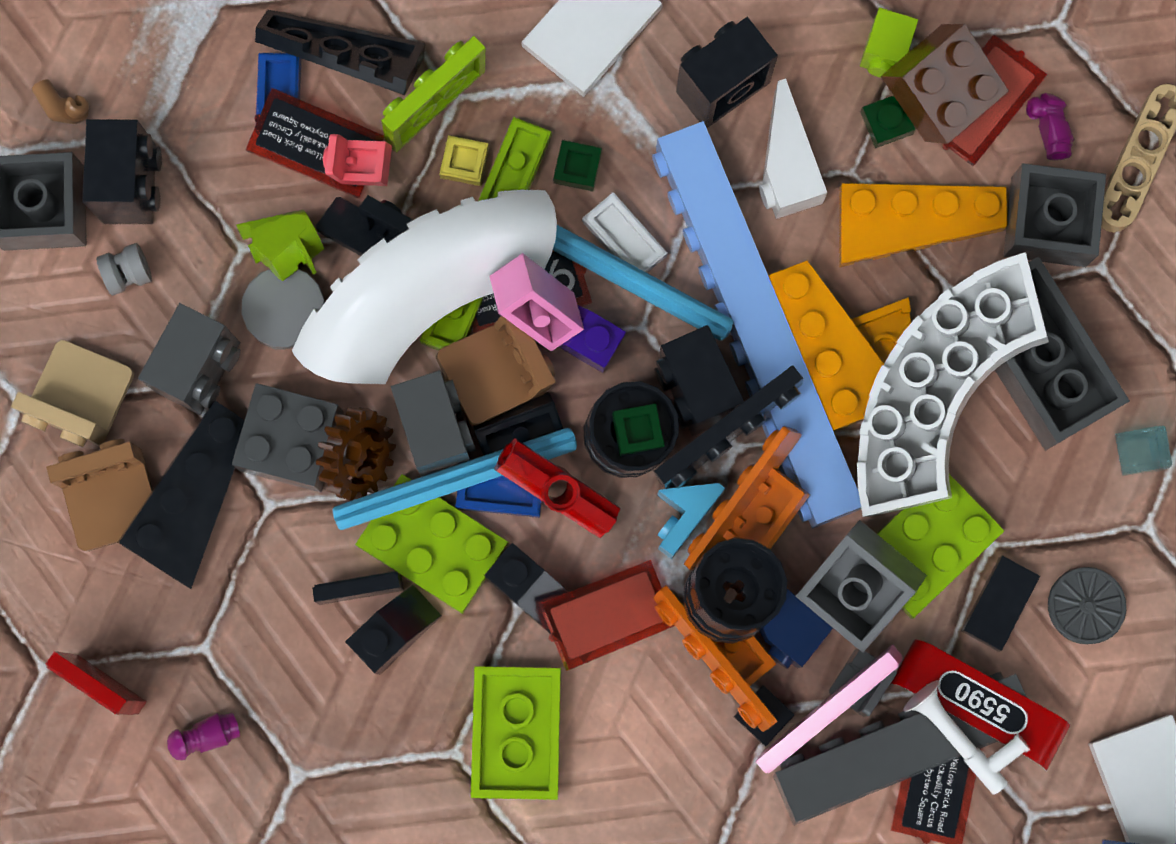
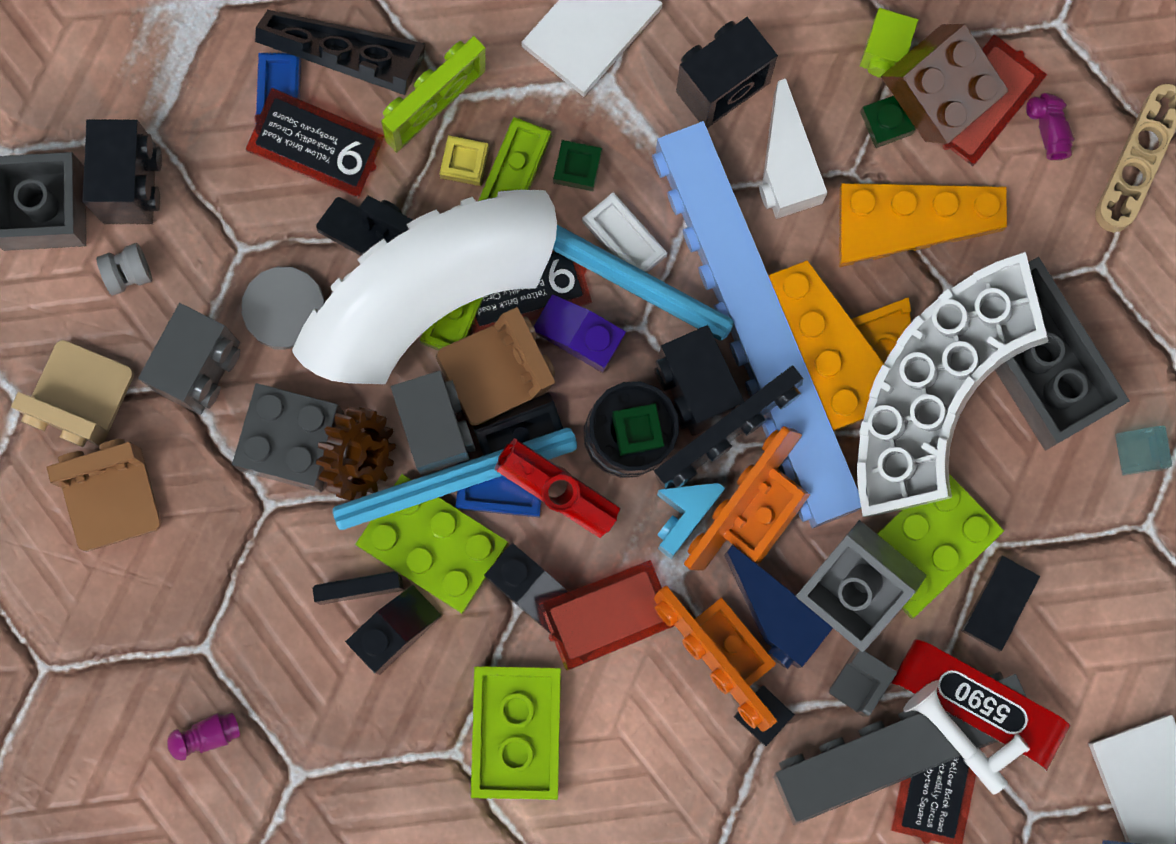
(60, 109): medium nougat arm -> none
(95, 683): red tile -> none
(185, 503): black wing -> none
(283, 242): lime piece -> none
(357, 161): coral bracket -> none
(536, 302): bright pink brick -> none
(748, 570): black wheel -> none
(830, 709): tile -> none
(1055, 214): dark grey brick -> none
(1087, 605): dark grey wheel -> none

